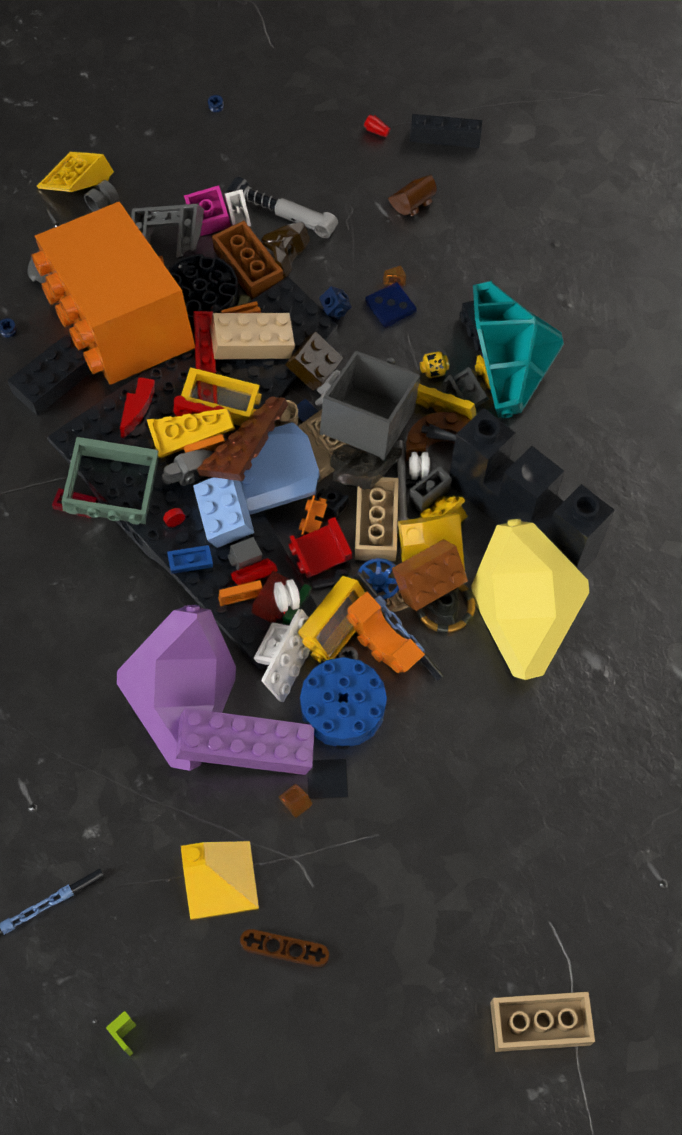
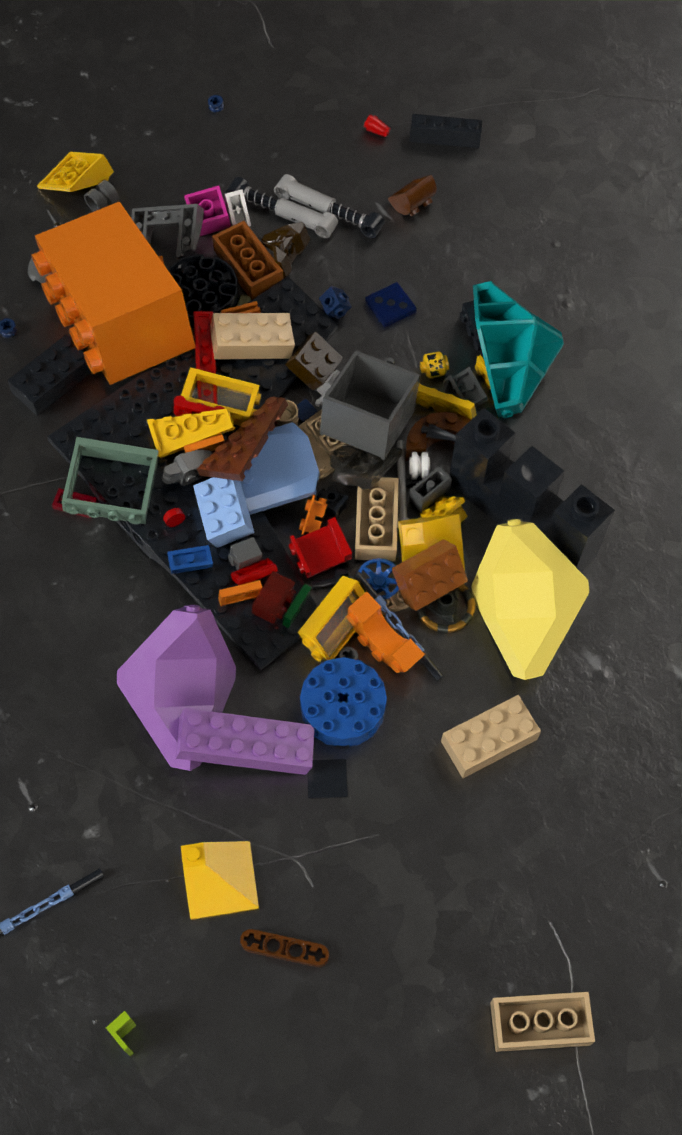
(137, 405): red slope -> none
(284, 654): white bracket -> none
(286, 595): white wheel -> none
(290, 189): none -> piece
(295, 800): clear orange slope -> none
(394, 275): clear orange slope -> none
(490, 736): none -> tan brick

